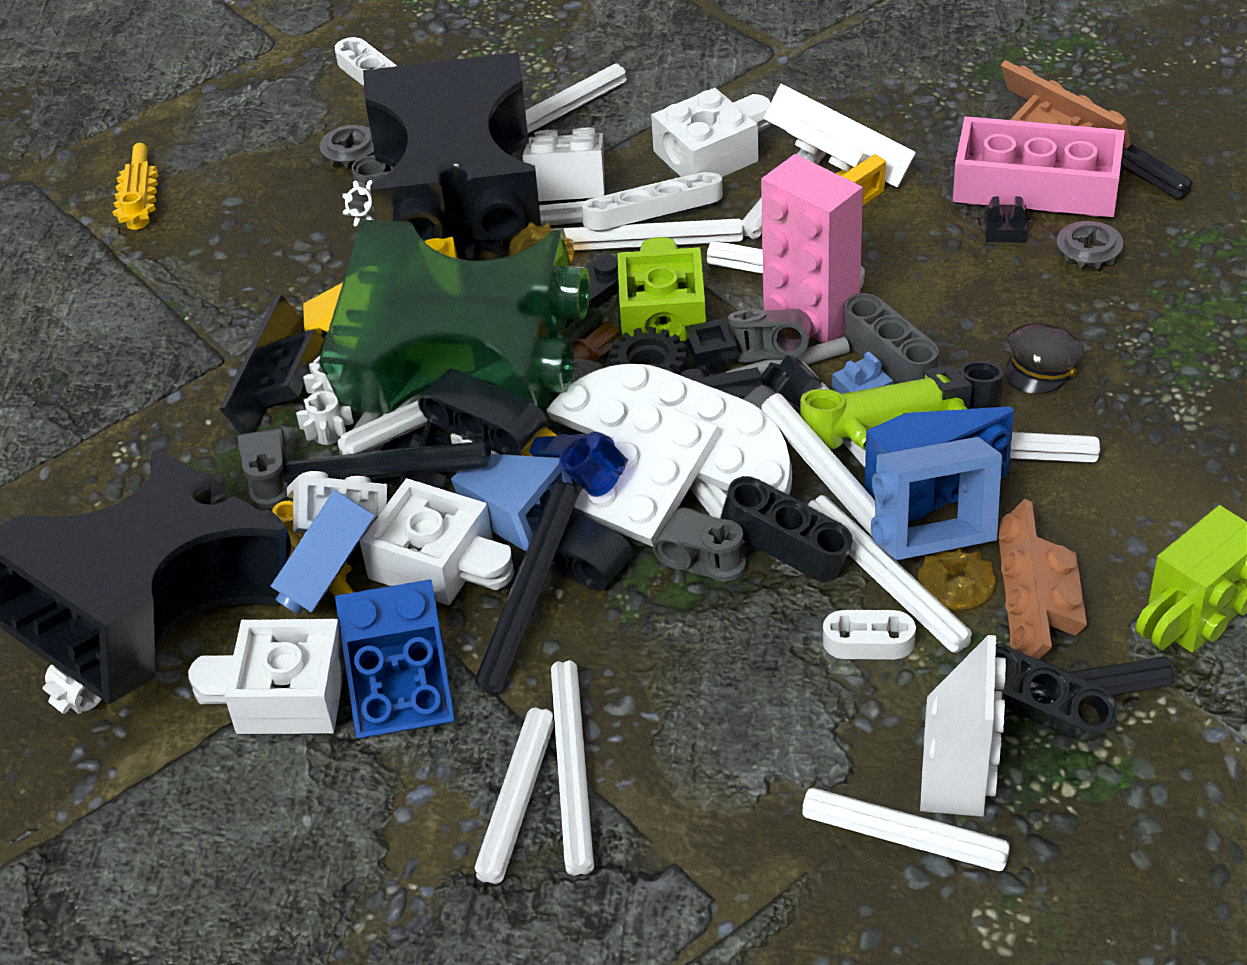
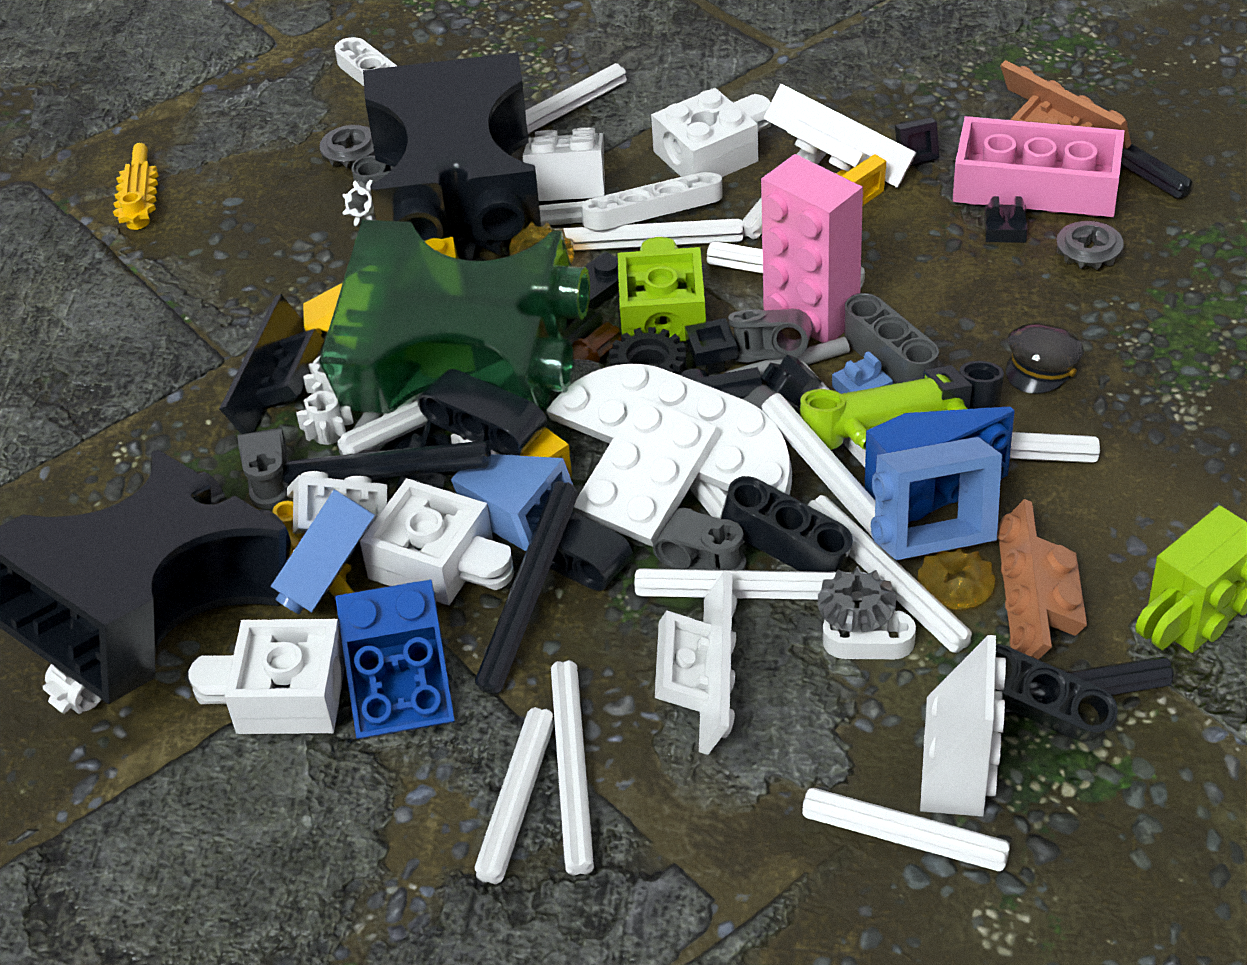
(587, 458): clear blue plate -> none
(696, 662): none -> white bracket
(745, 583): none -> white axle
(837, 605): none -> flat silver gear
(920, 137): none -> black tile

